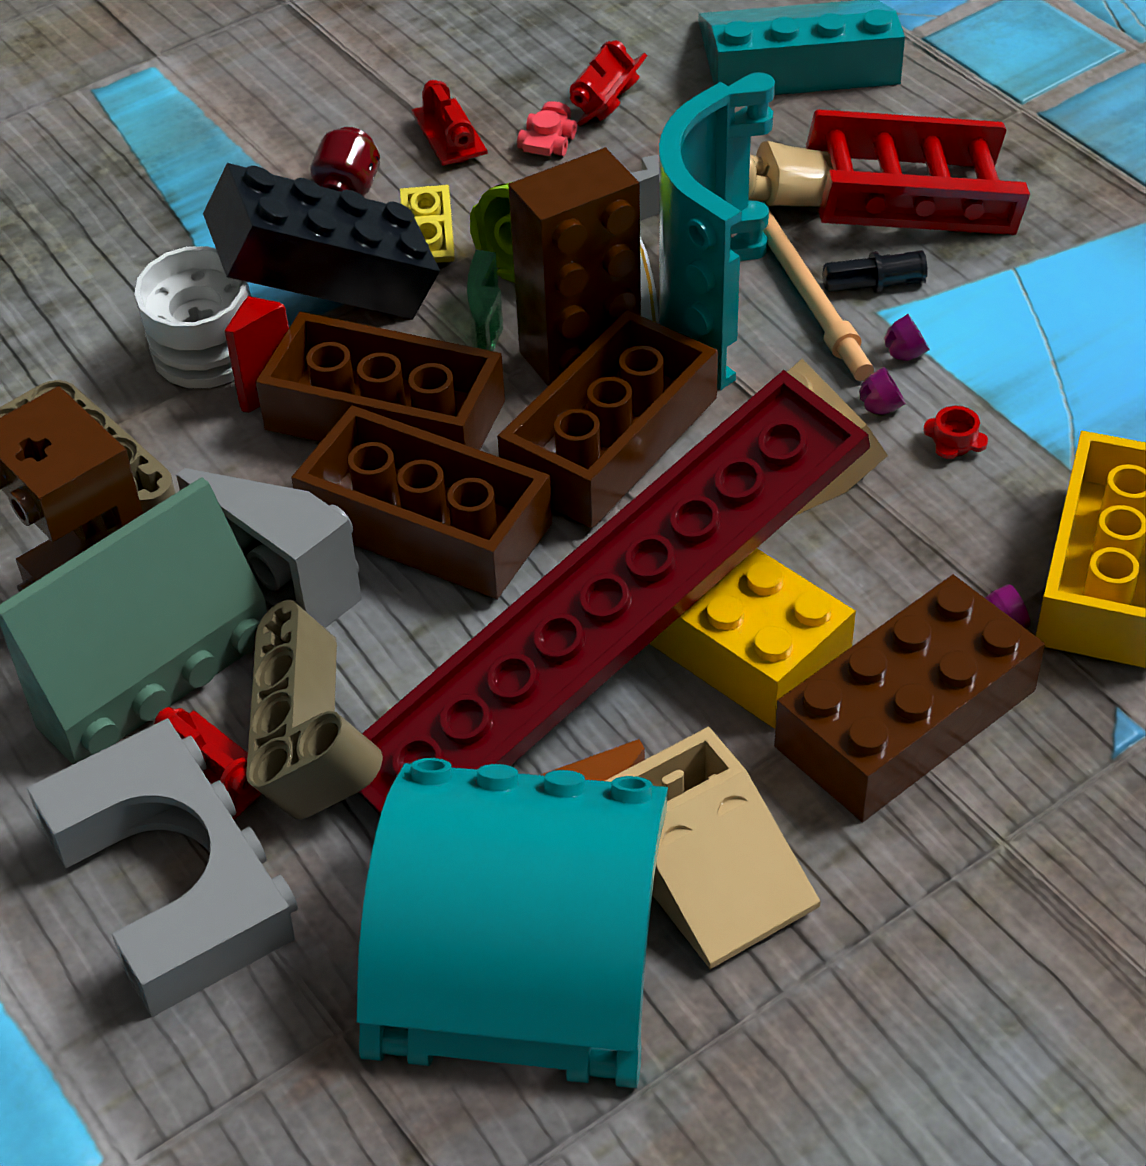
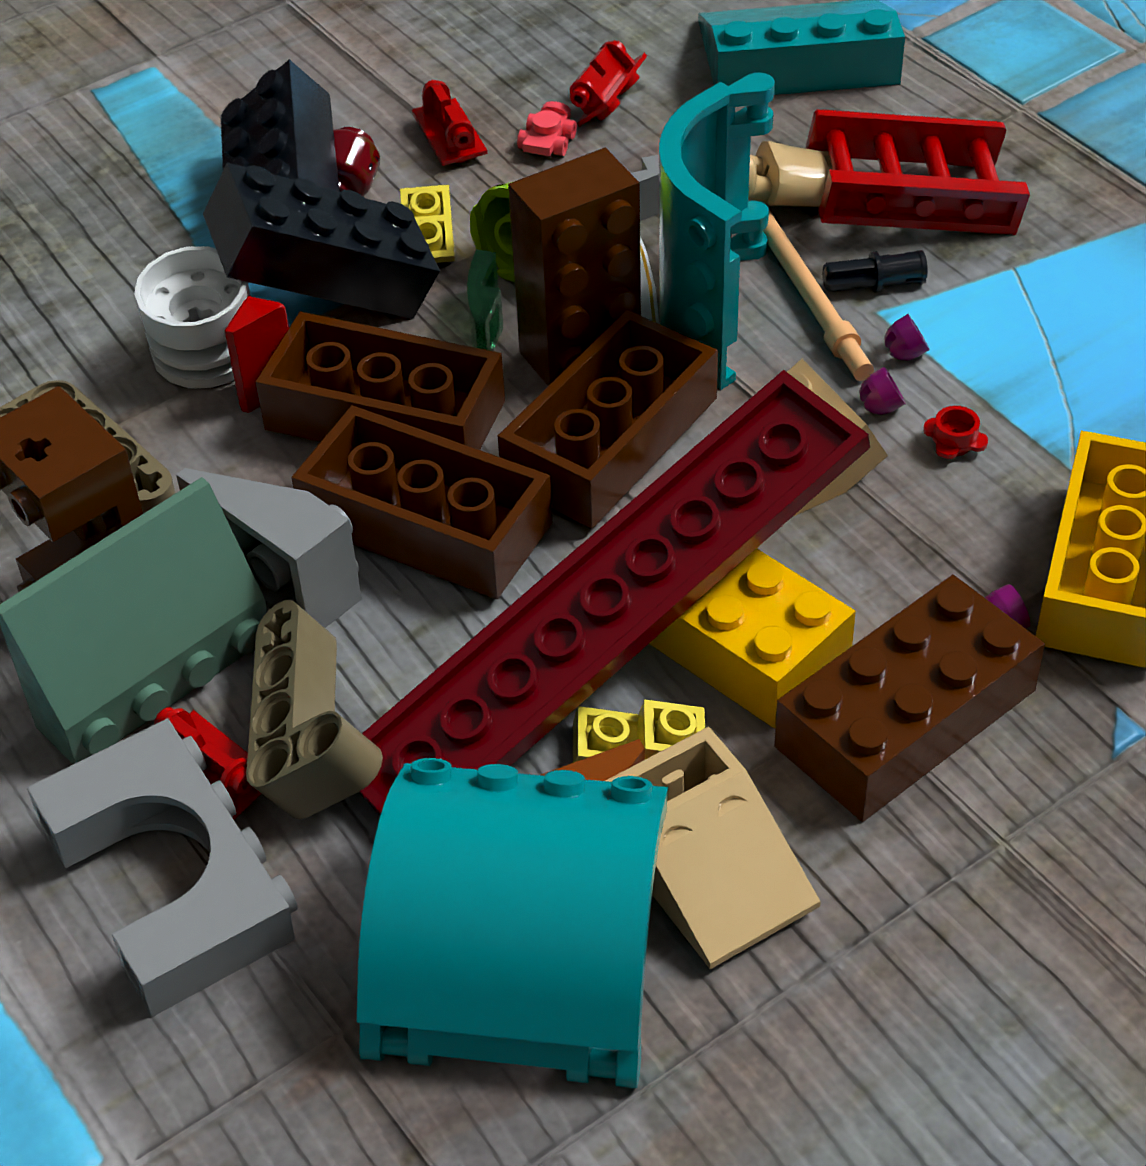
(283, 128): none -> black brick
(656, 726): none -> light yellow slope

